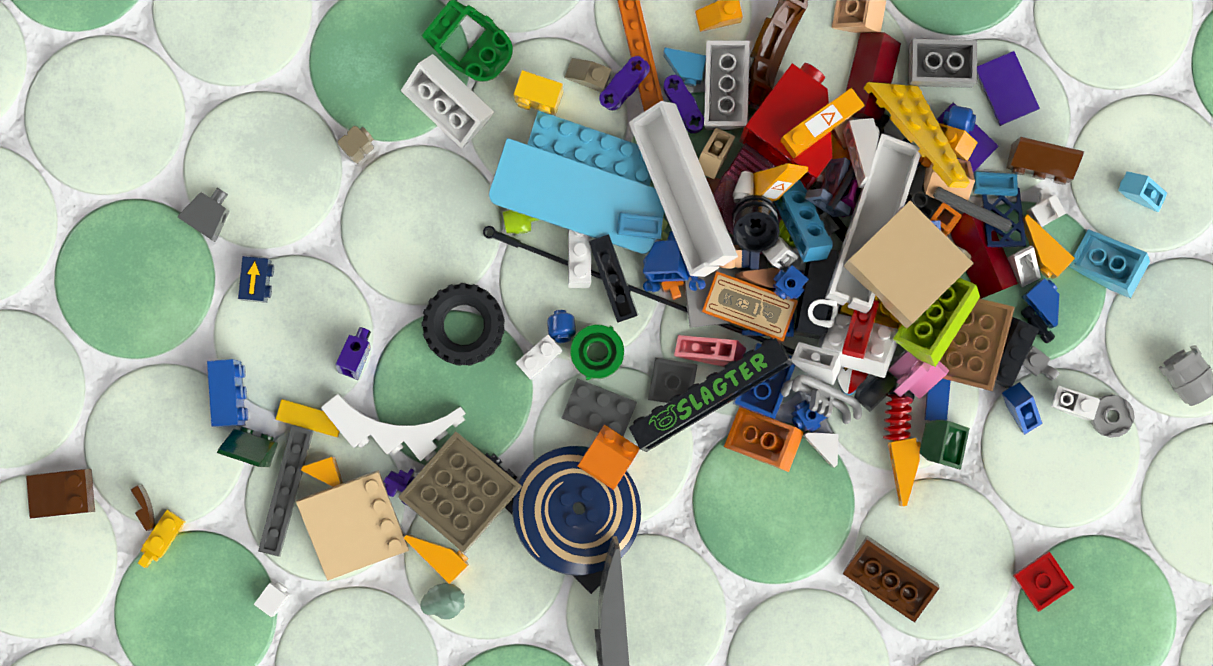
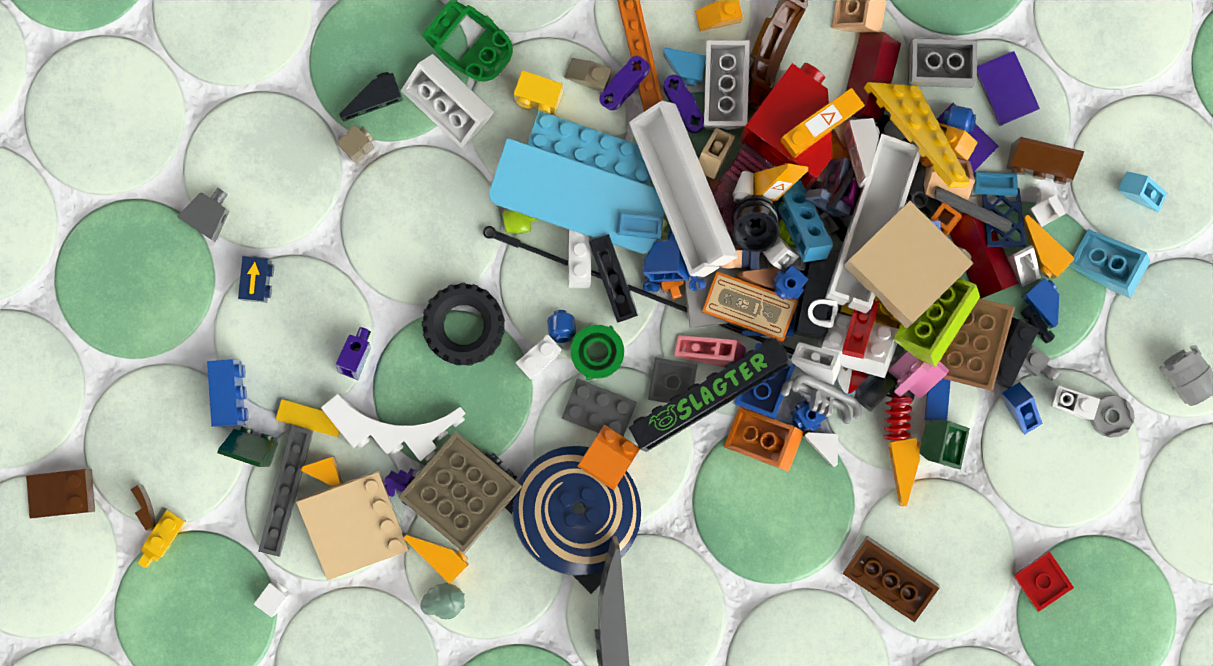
(376, 95): none -> black slope

